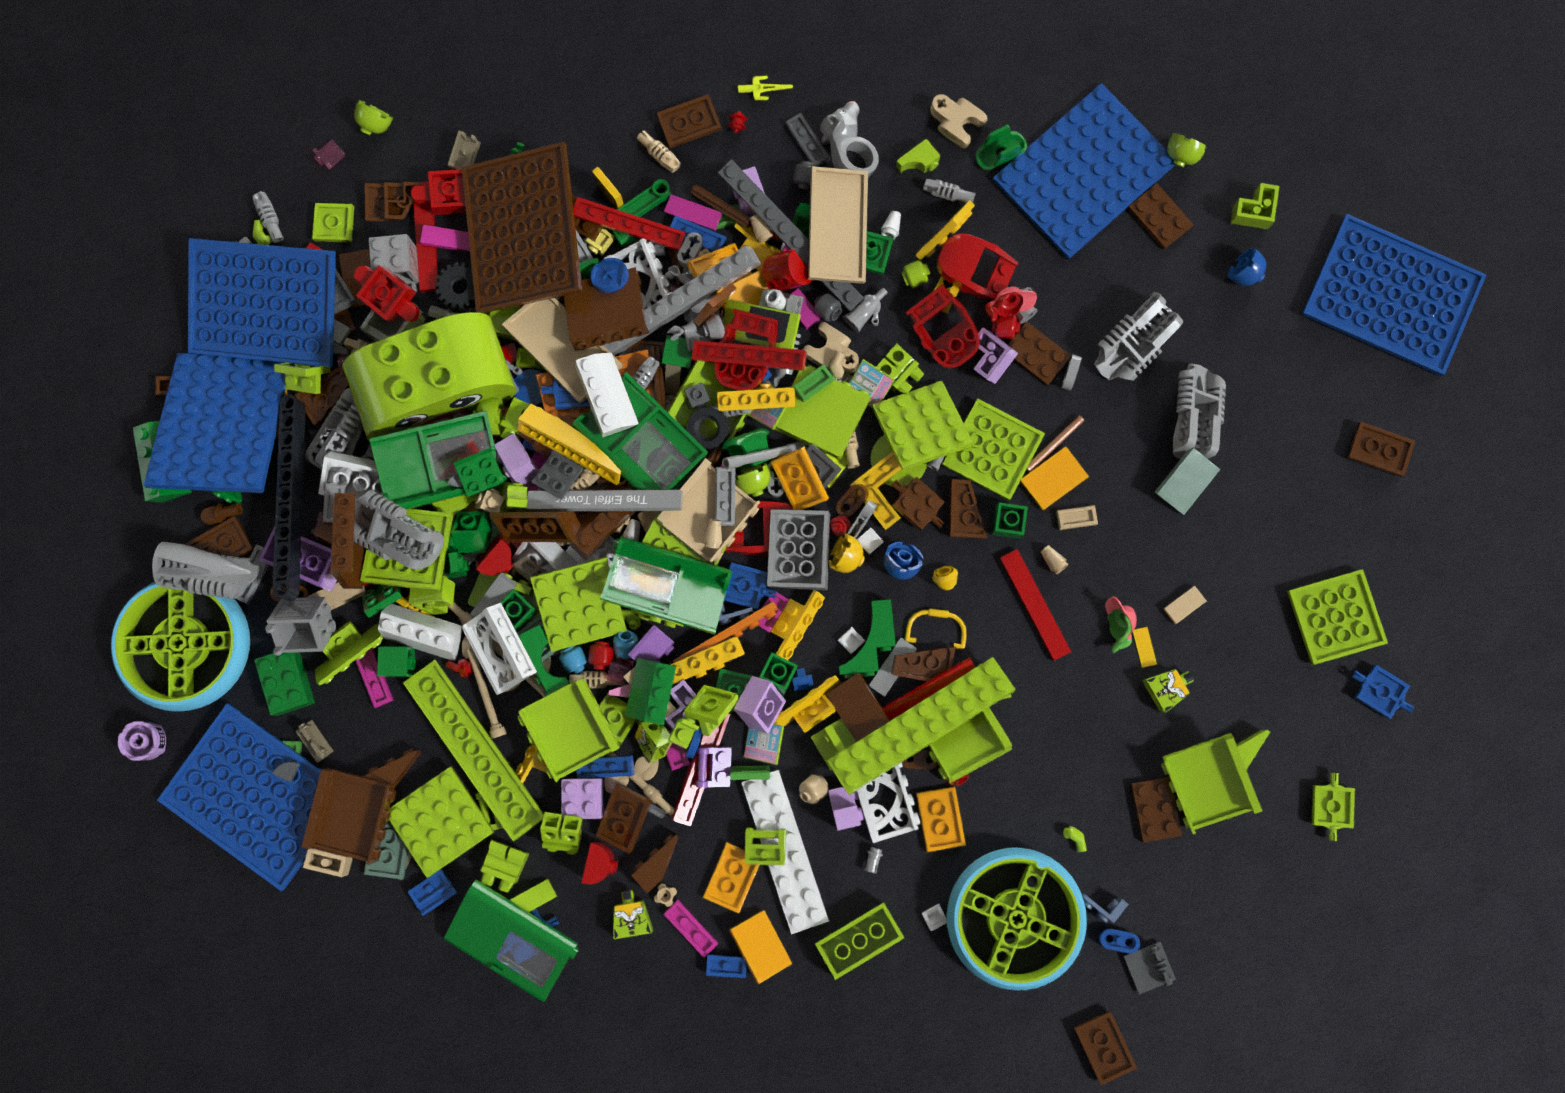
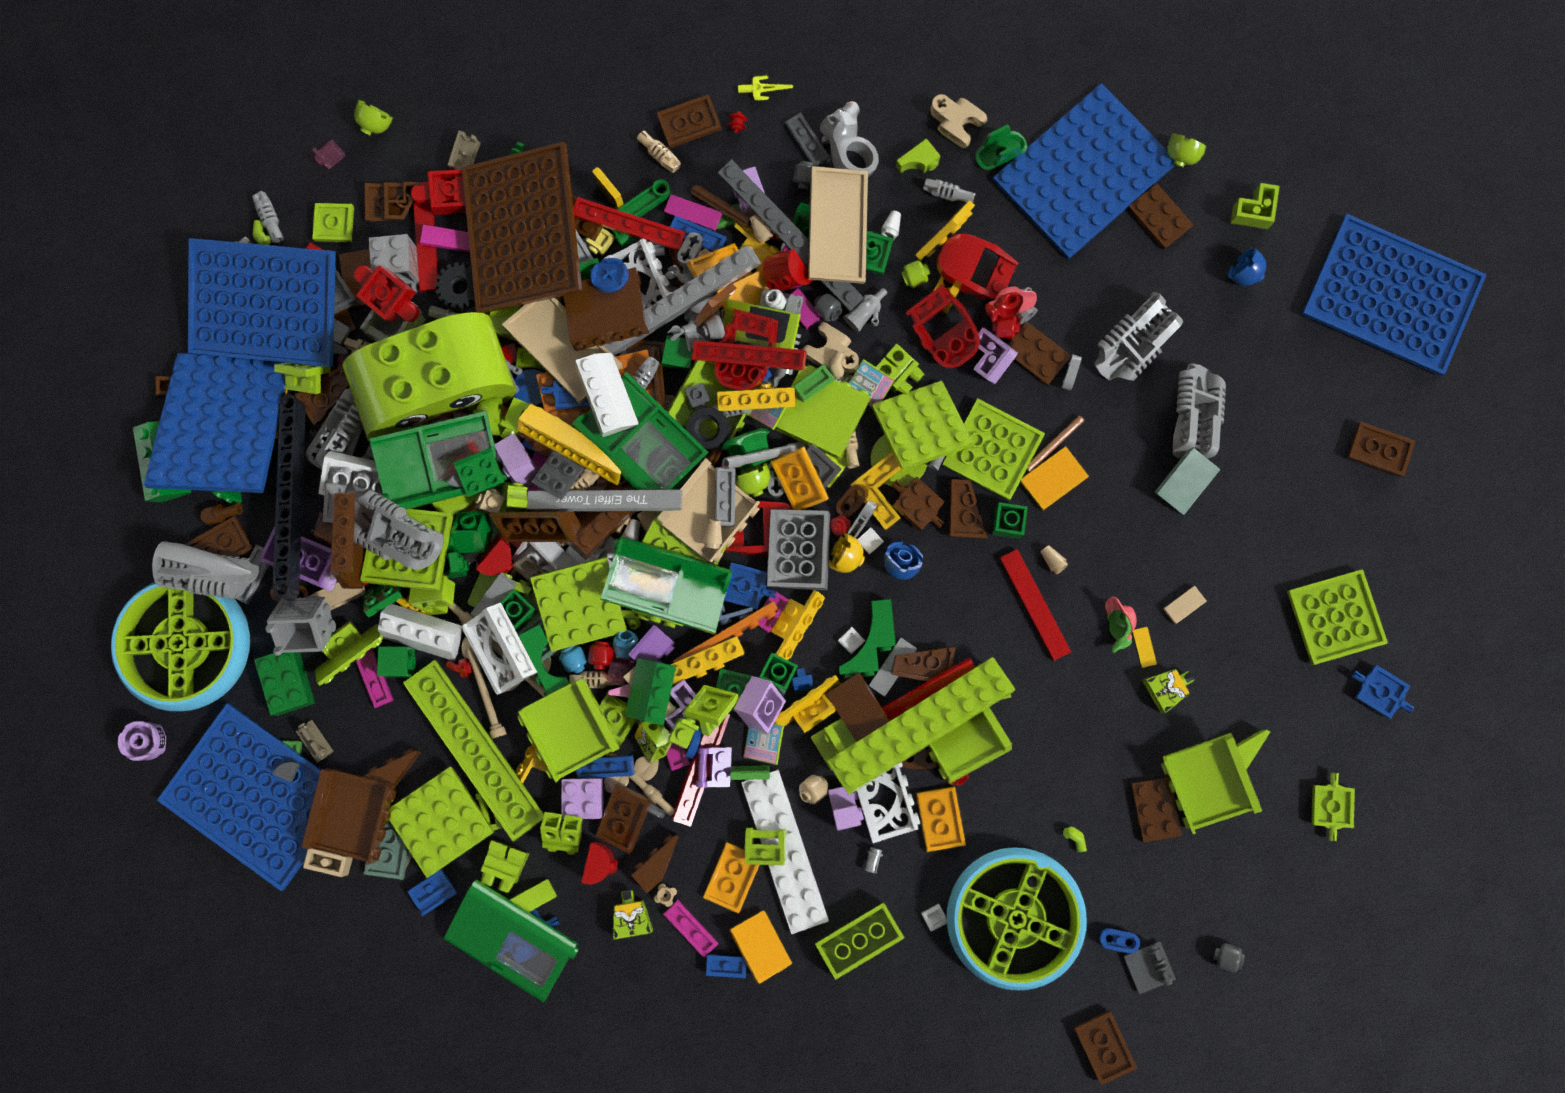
(672, 379): dark tan sticker -> none
(936, 613): yellow piece -> none
(945, 577): yellow cone -> none
(1076, 517): tan tile -> none
(1115, 908): sand blue bracket -> none
(1229, 958): none -> dark grey head

